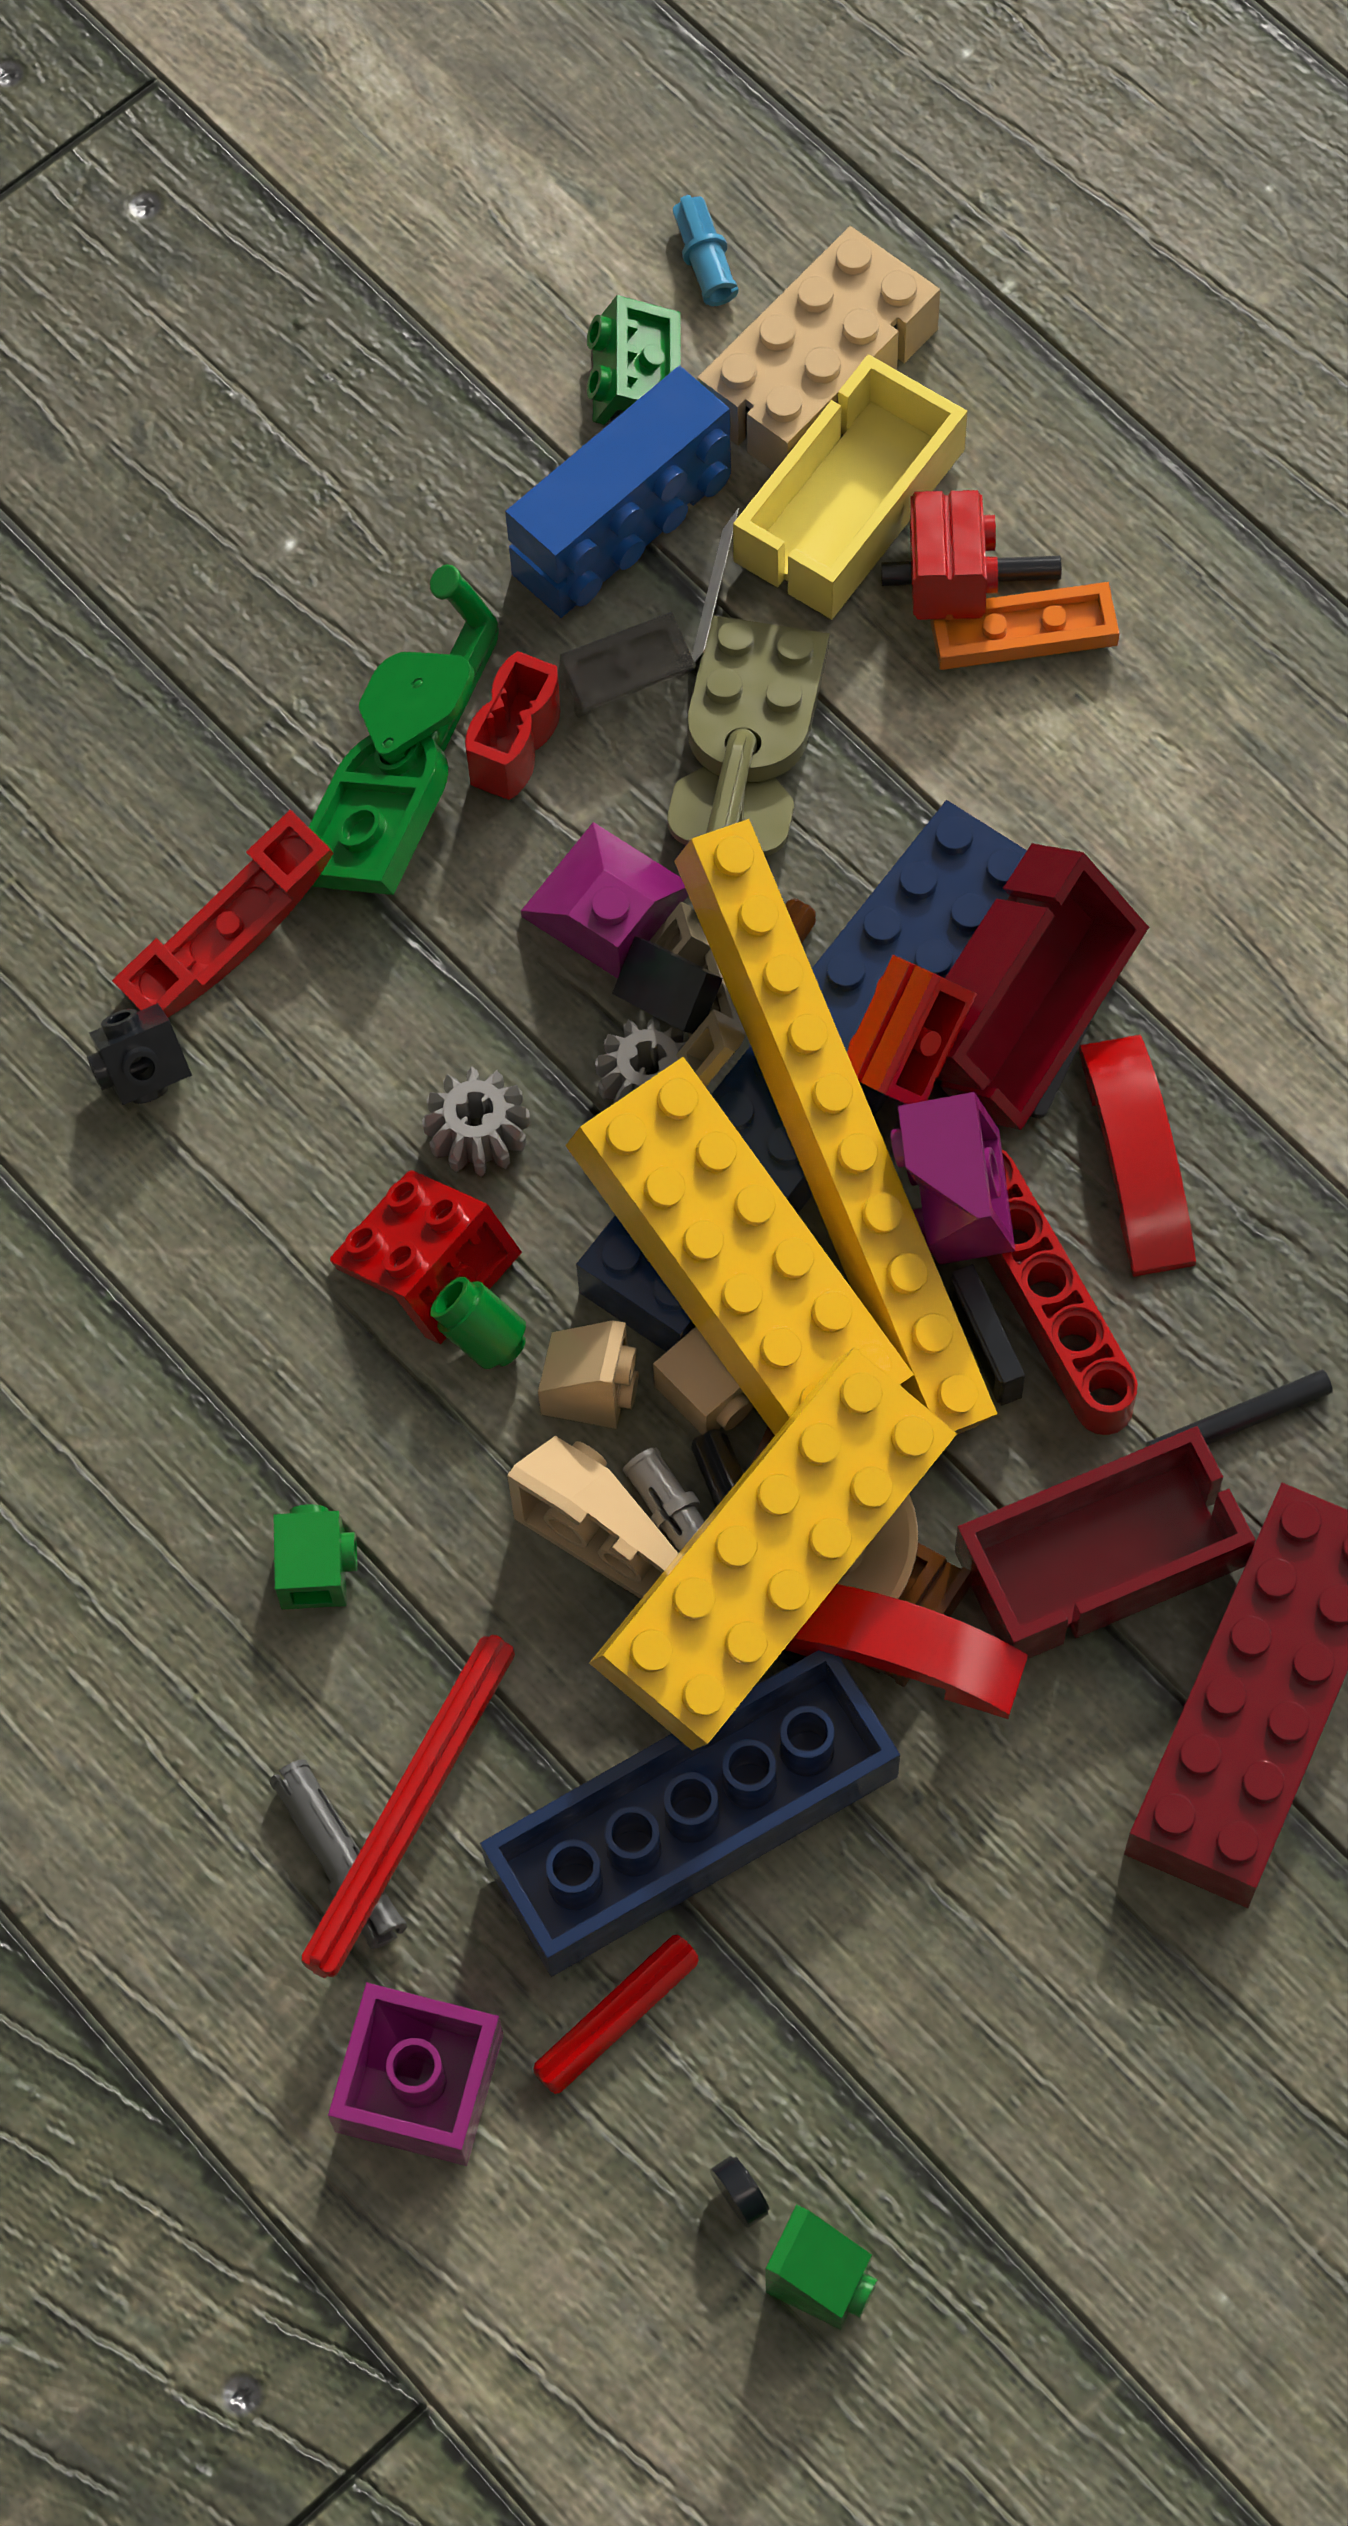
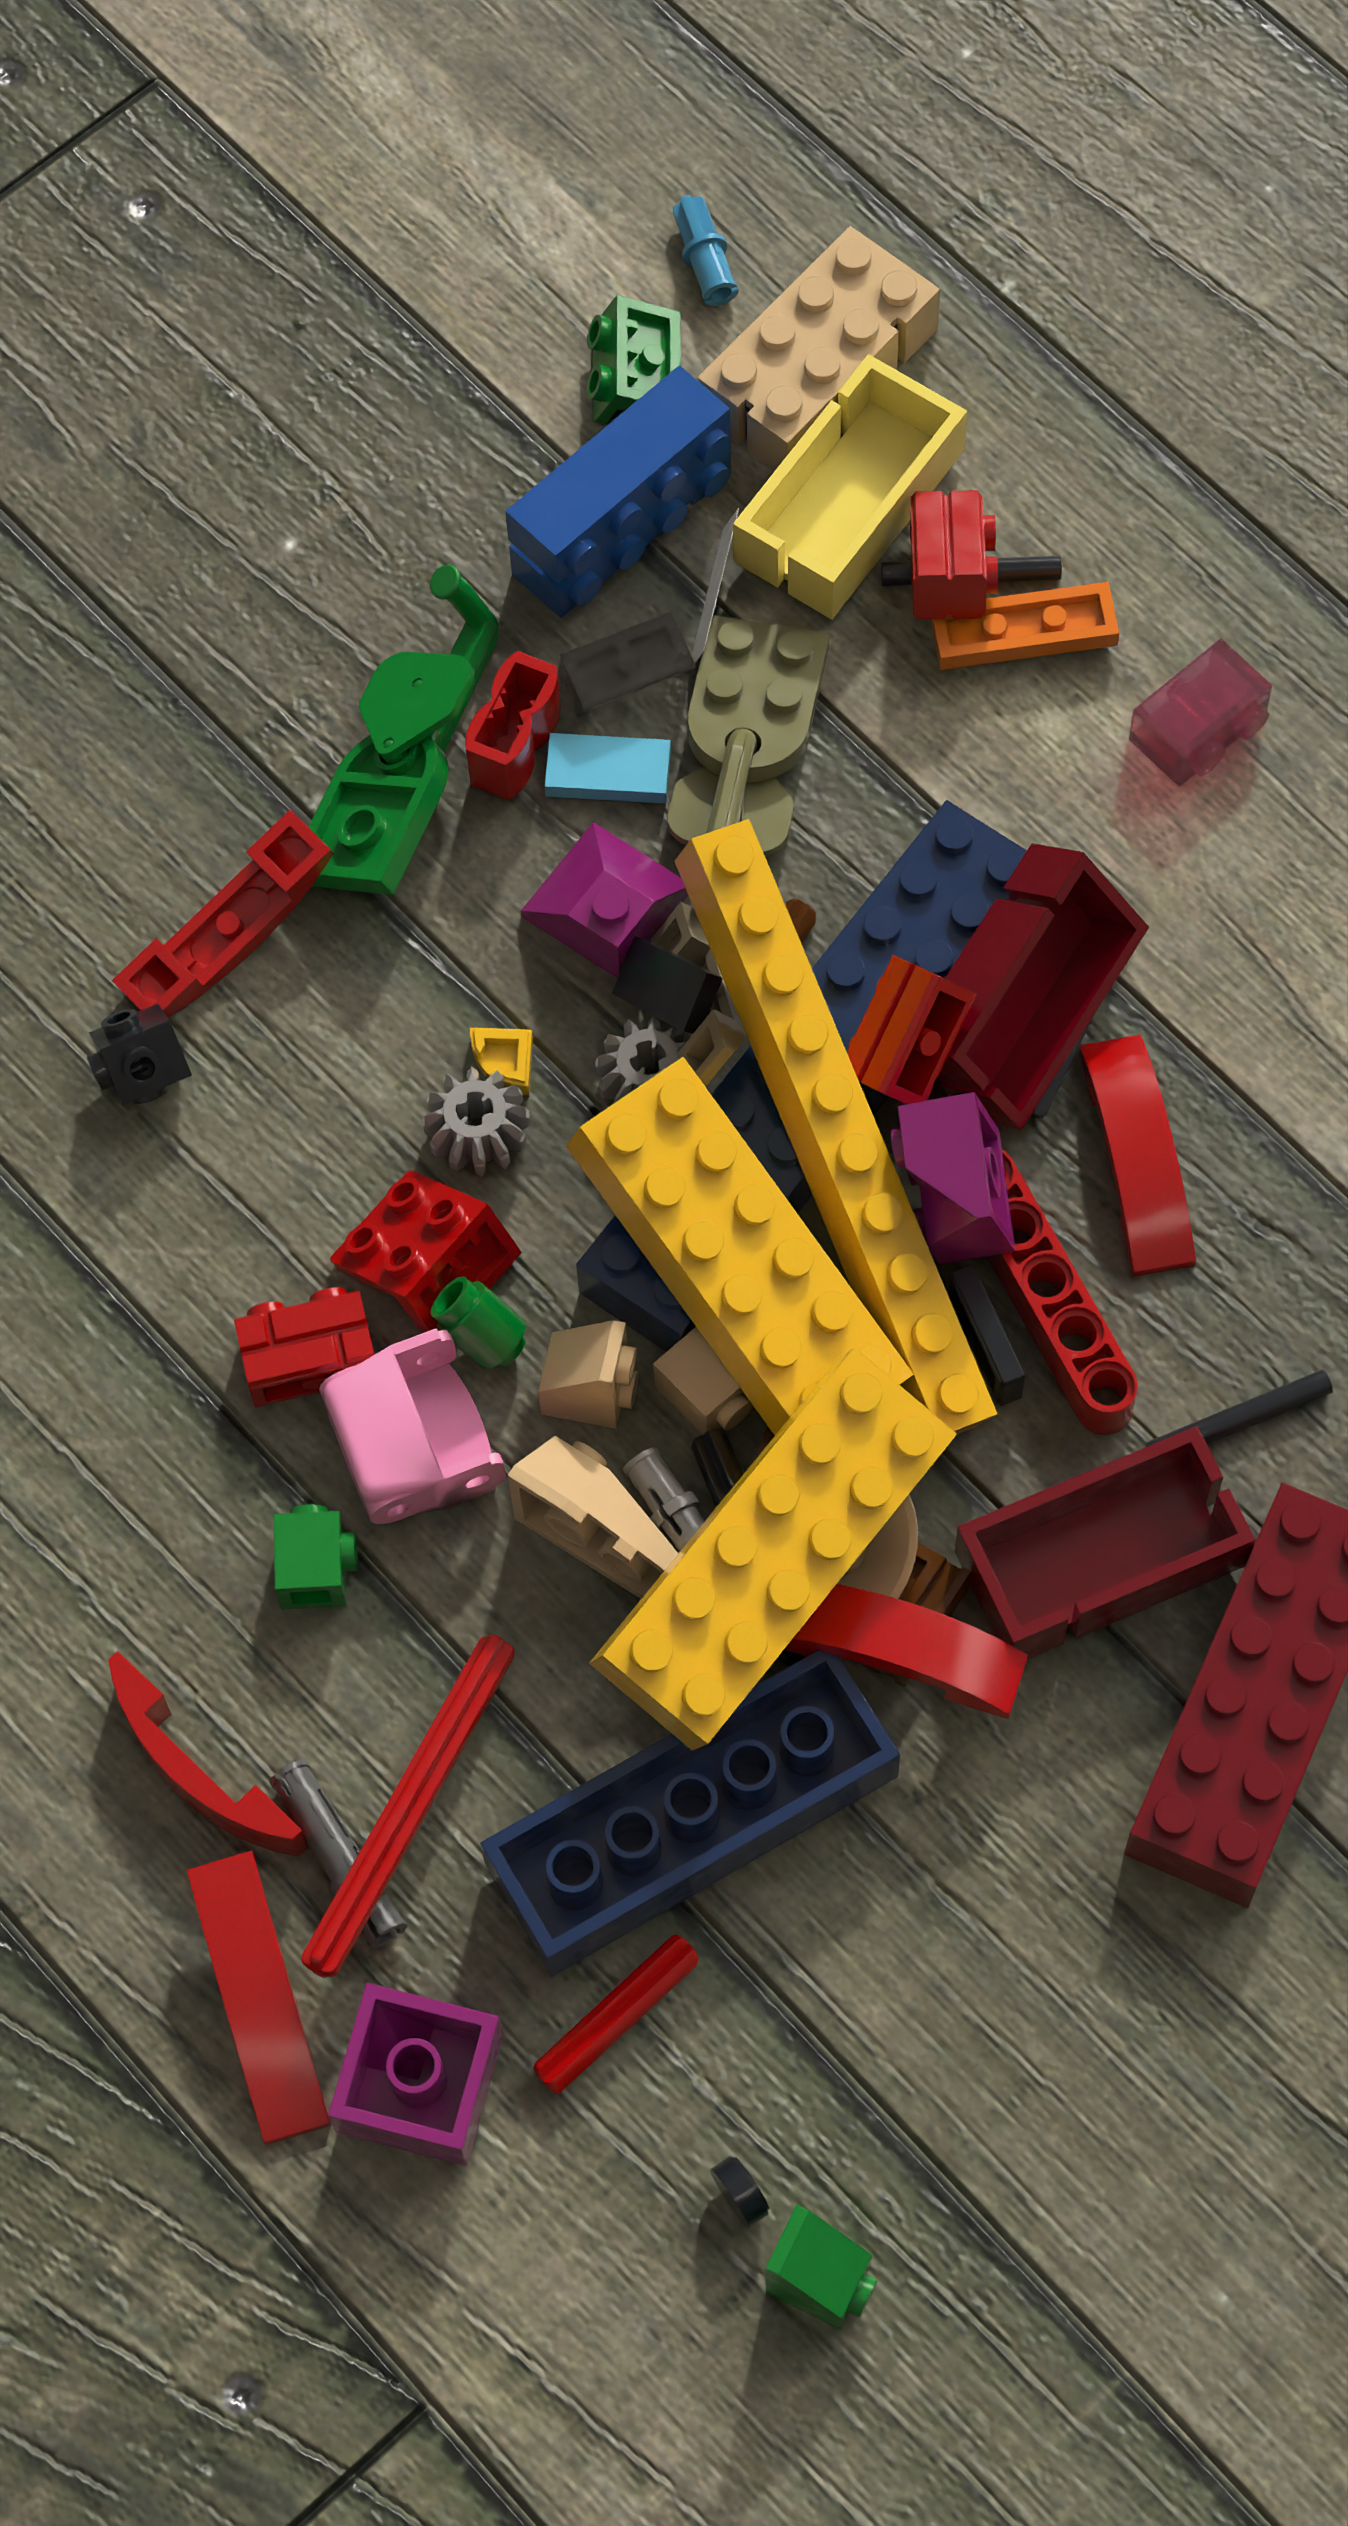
(250, 1819): none -> red slope
(258, 1998): none -> red slope
(301, 1345): none -> red brick
(411, 1430): none -> bright pink piece
(504, 1051): none -> yellow tile
(608, 768): none -> medium azure tile
(1201, 713): none -> clear pink brick

